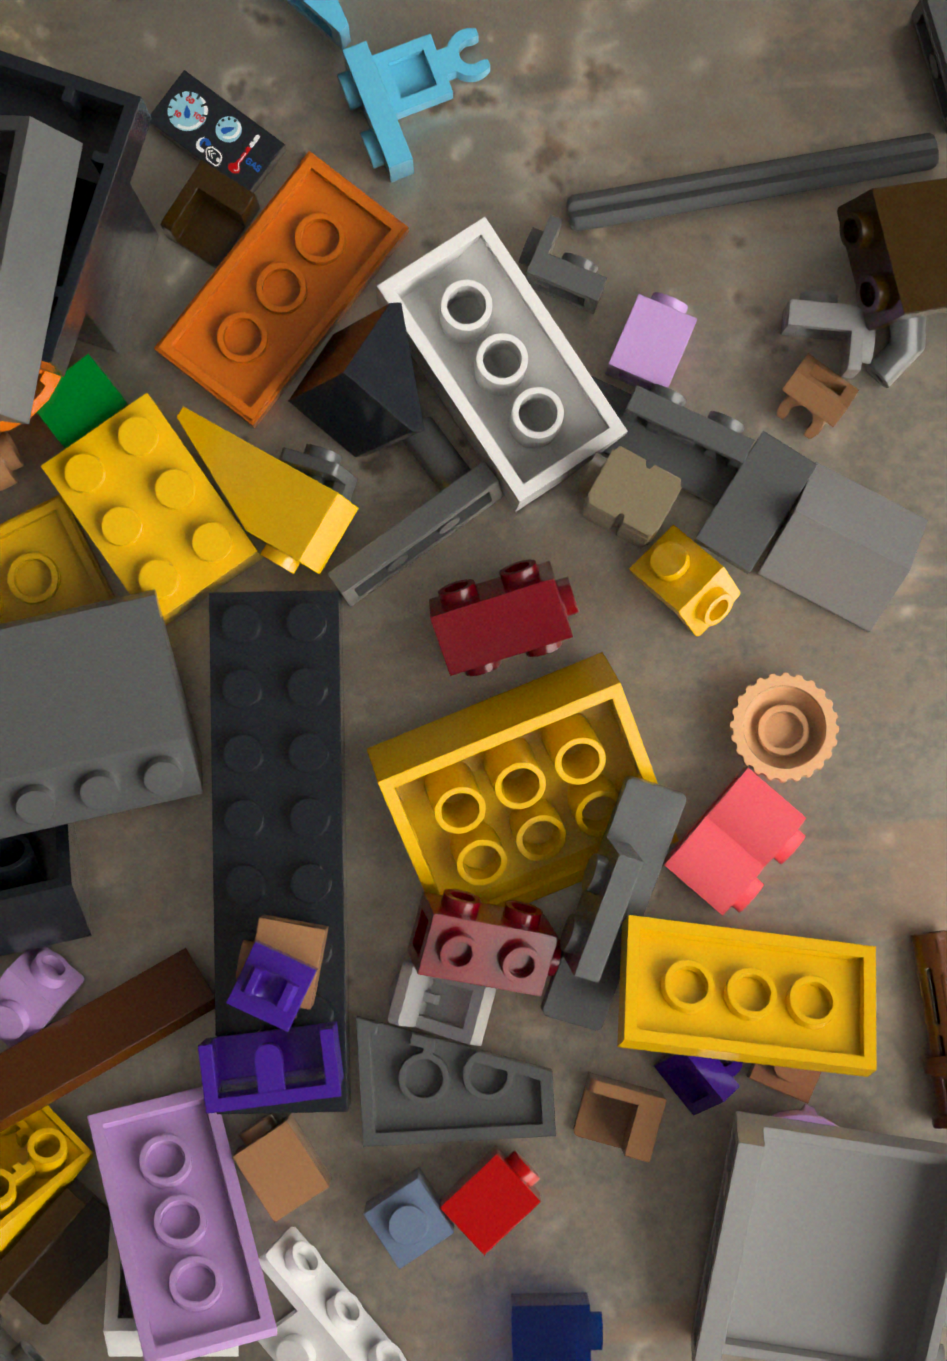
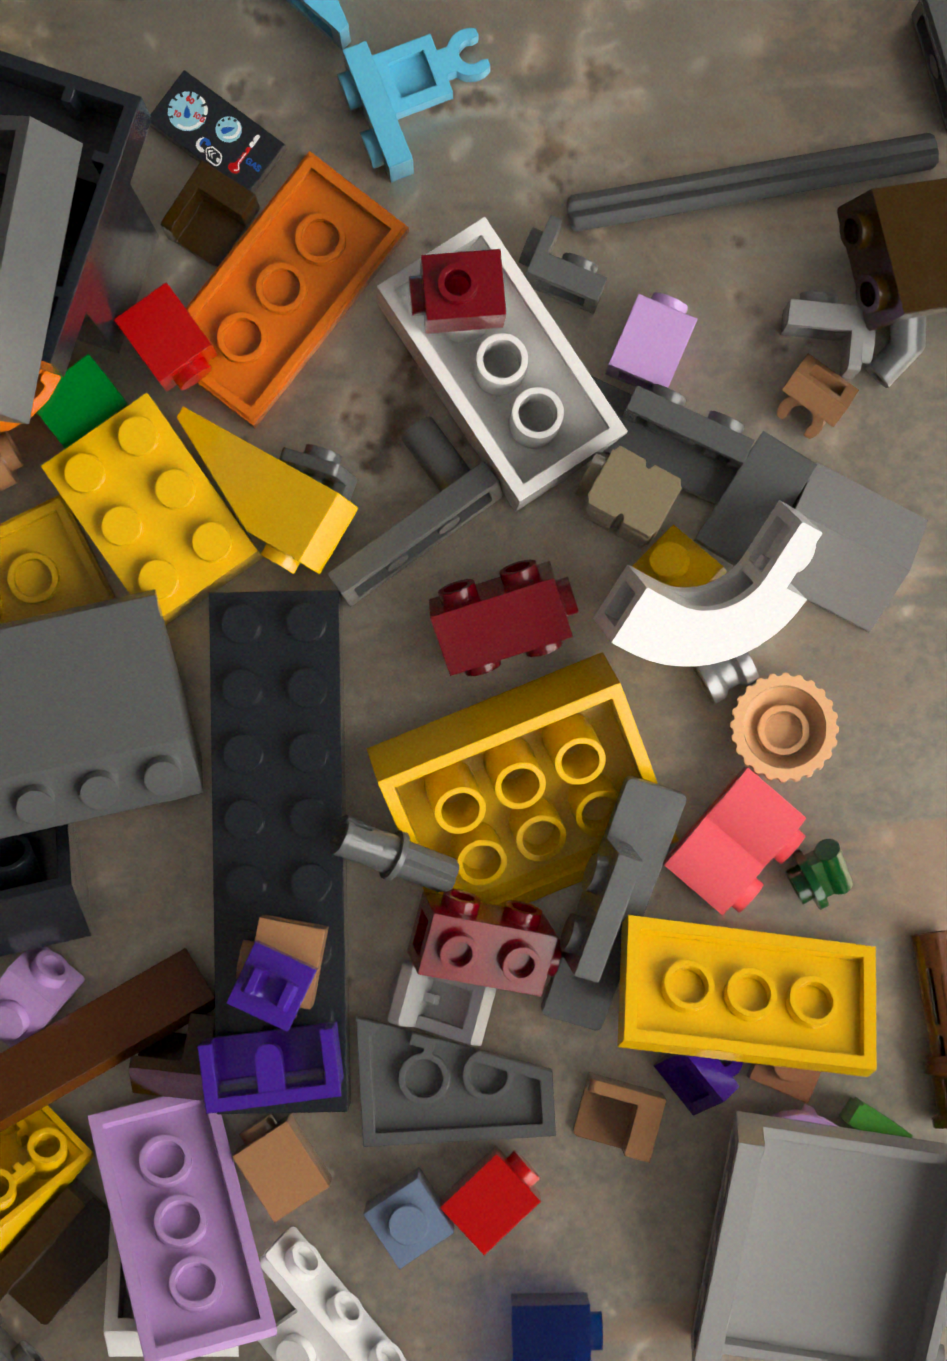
(168, 339): none -> red brick
(173, 1063): none -> dark brown panel
(364, 385): black slope -> none
(393, 855): none -> dark grey axle
(459, 291): none -> dark red brick
(720, 617): none -> white arch
(724, 675): none -> flat silver wheel
(820, 873): none -> dark green plate
(866, 1118): none -> bright green tile

